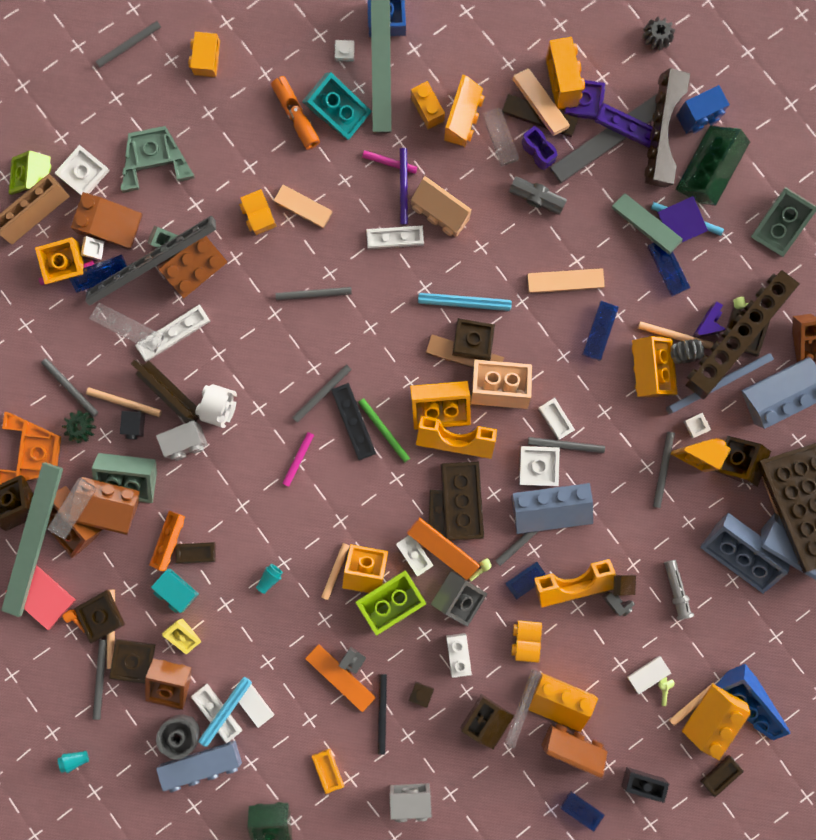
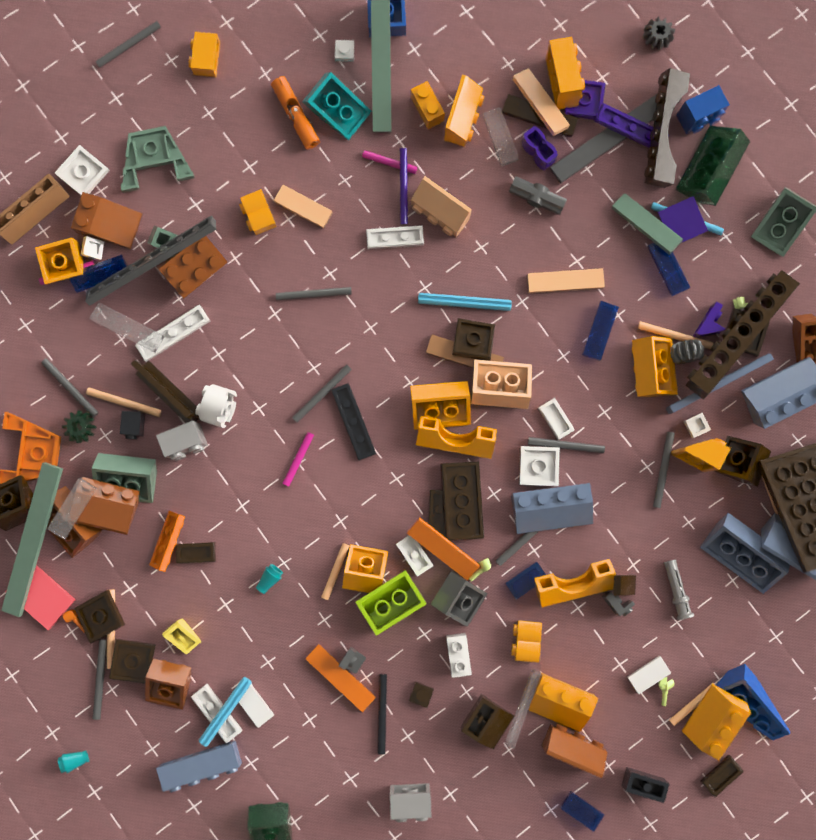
(28, 170): lime slope -> none
(172, 746): dark grey brick -> none
(174, 591): teal brick -> none
(327, 771): light orange tile -> none
(383, 429): bright green bar -> none

